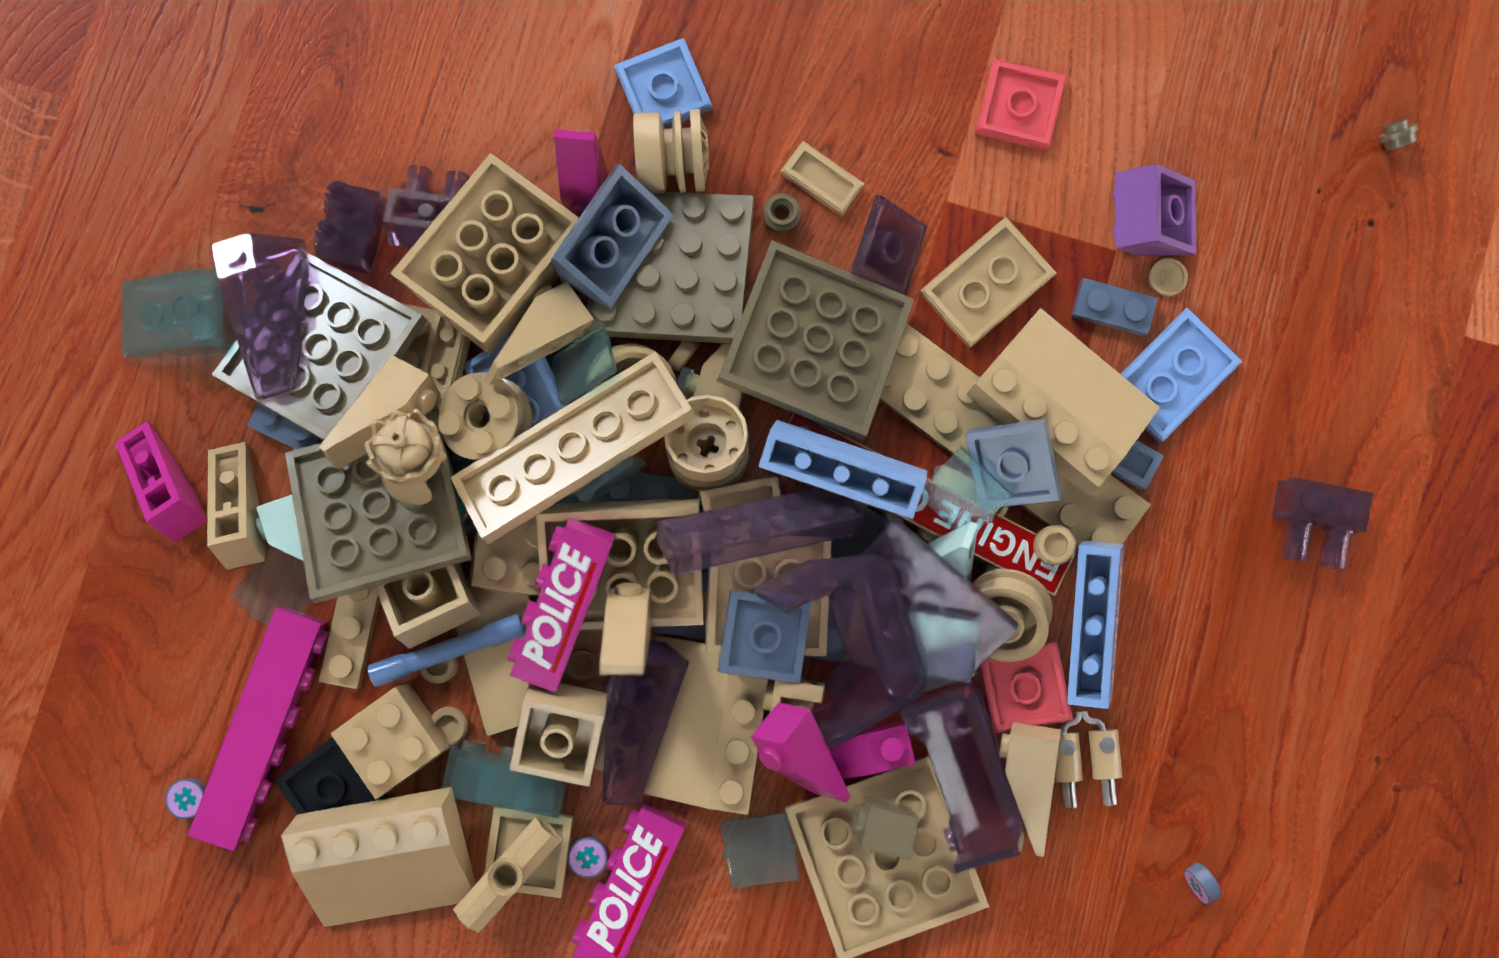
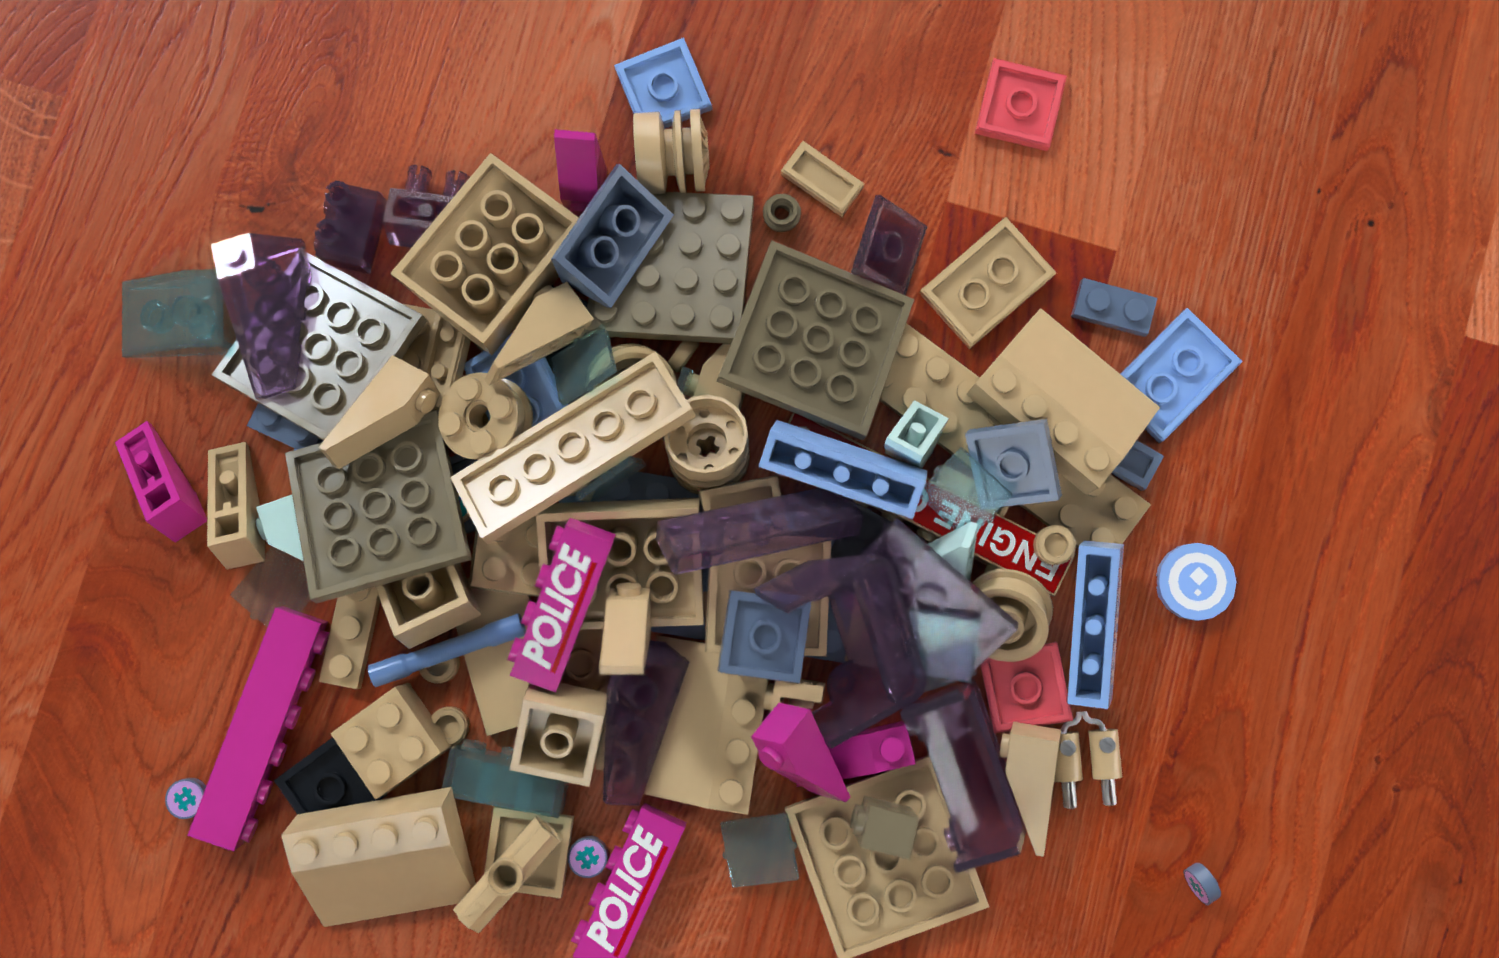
(406, 454): tan hat -> none
(915, 435): none -> light aqua slope
(1155, 212): medium lavender slope -> none
(1167, 277): tan piece -> none
(1195, 581): none -> light blue tile
(1324, 506): clear purple brick -> none
(1398, 134): dark tan plate -> none

